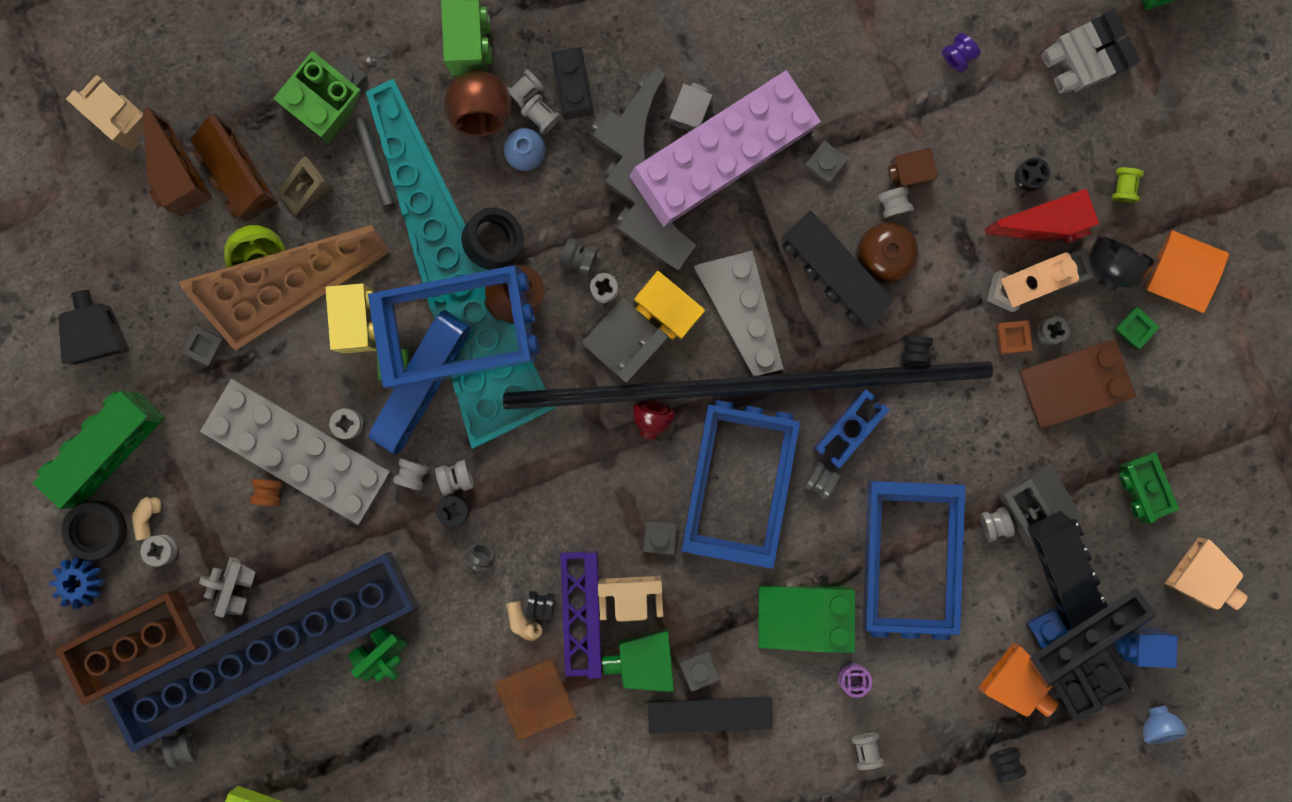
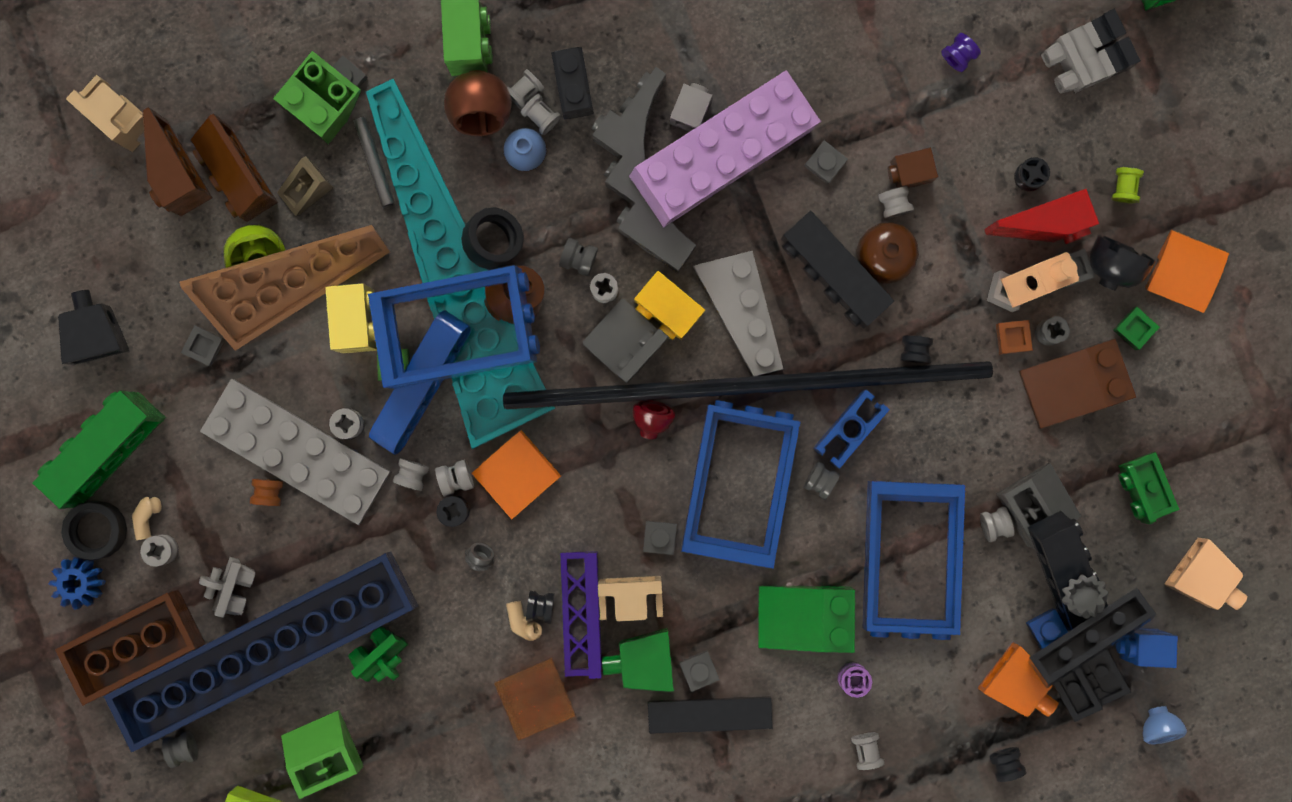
(320, 754): none -> bright green slope
(516, 474): none -> orange slope
(1085, 596): none -> dark grey piece

